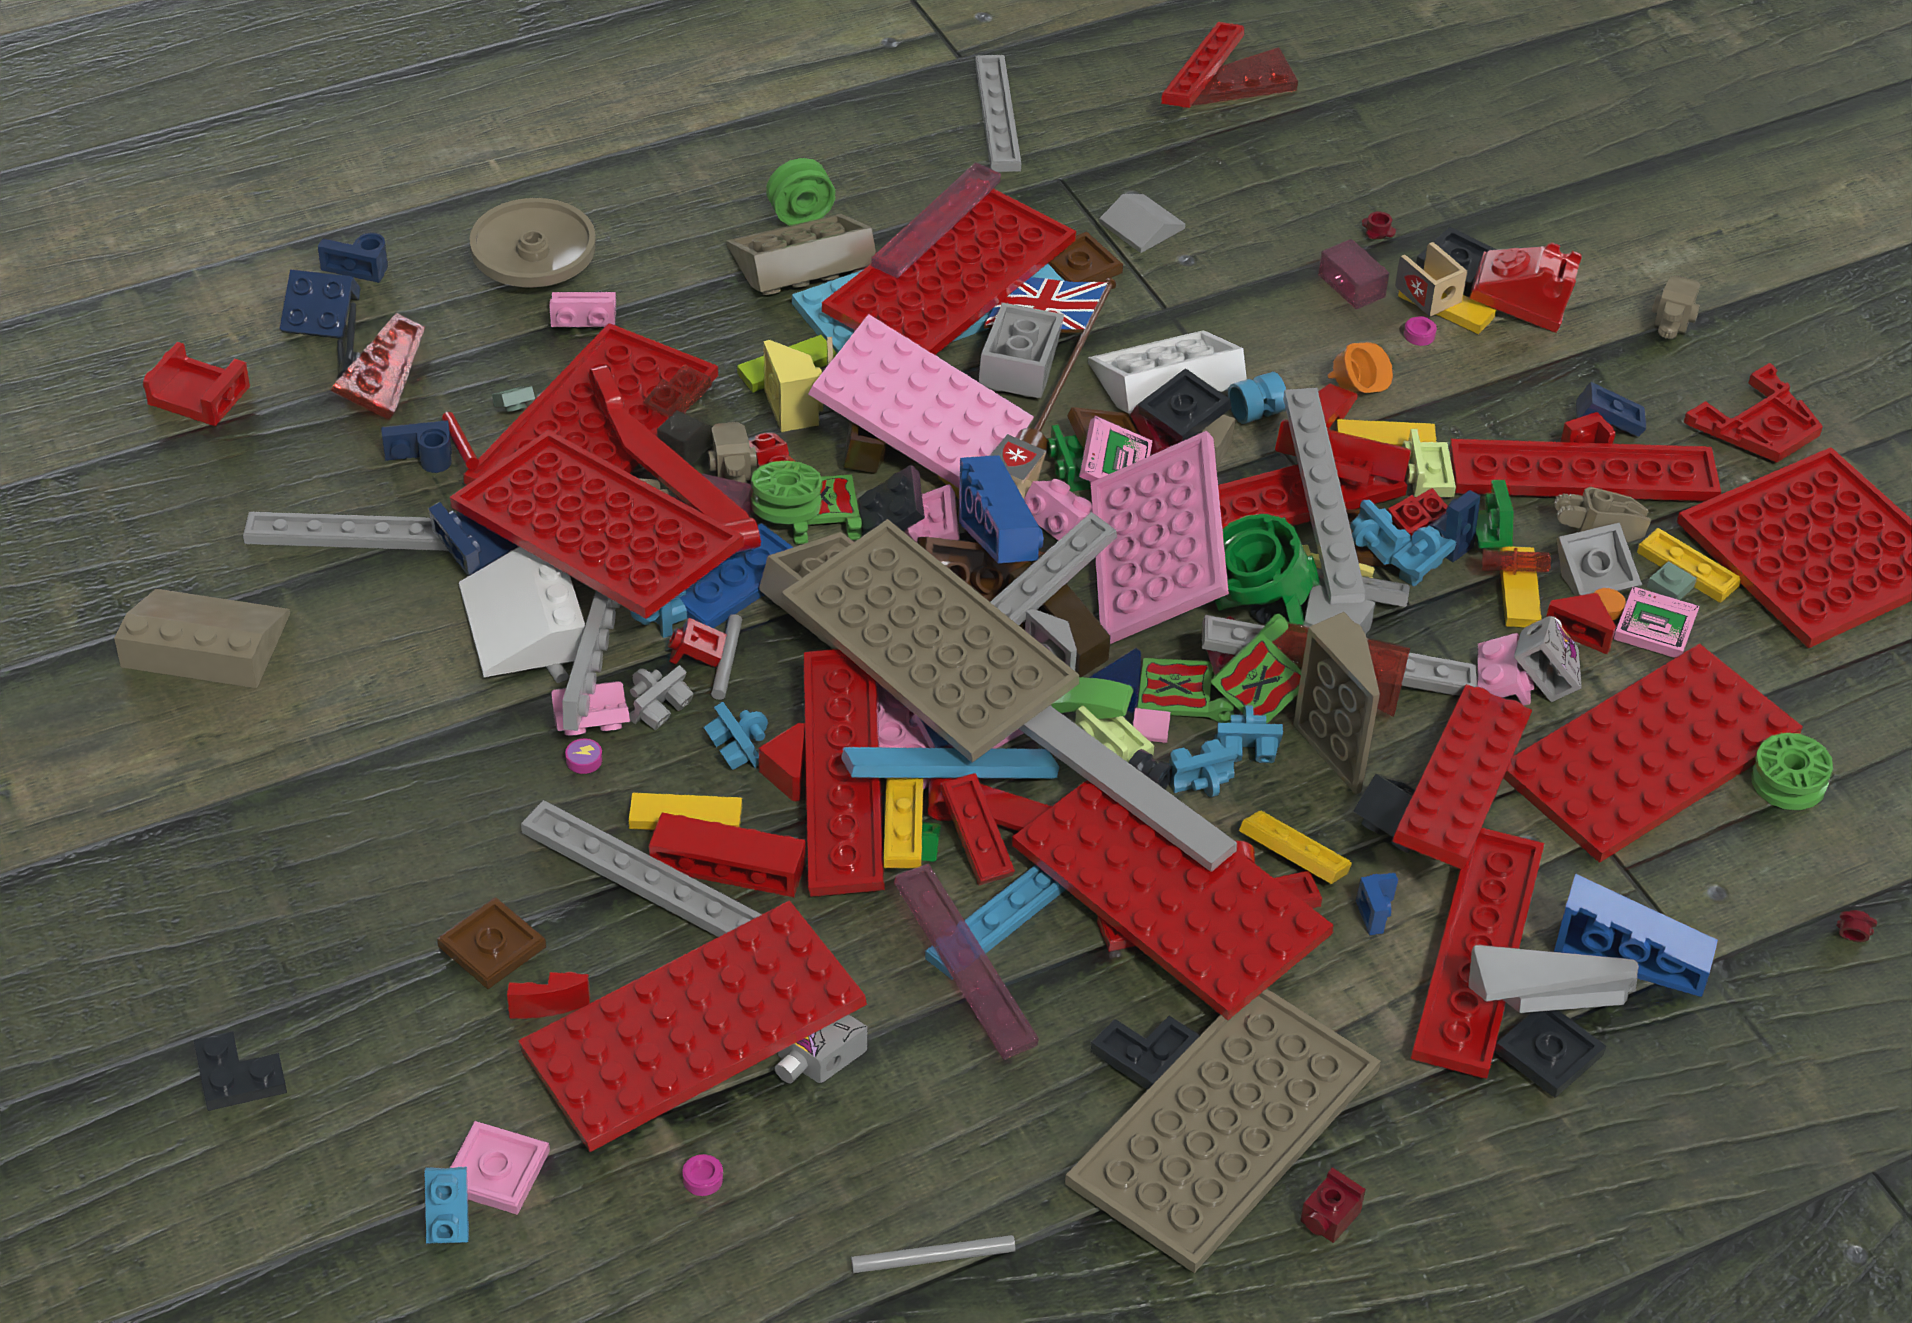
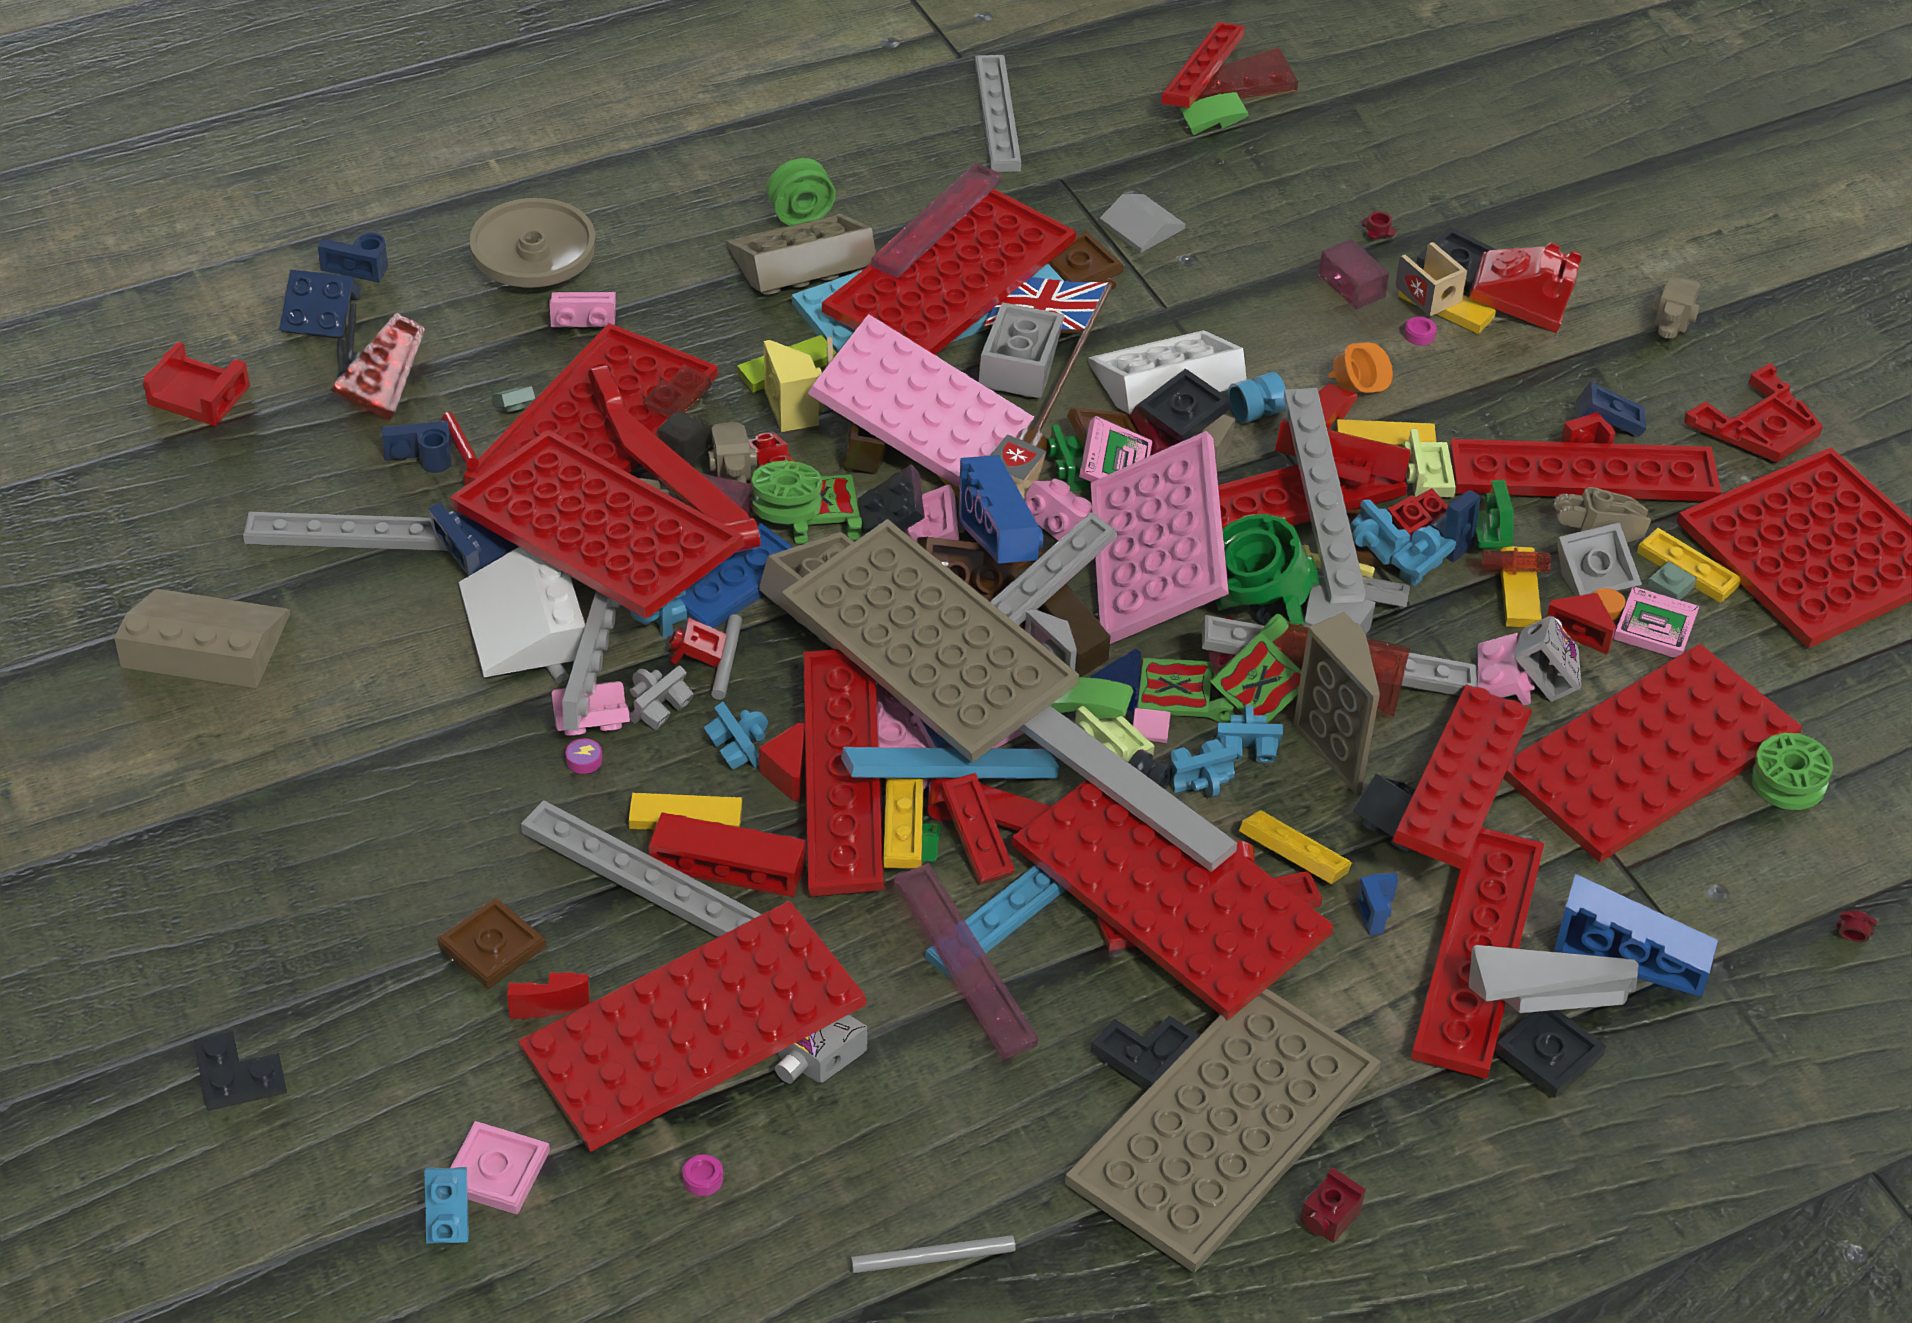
(1216, 109): none -> bright green slope

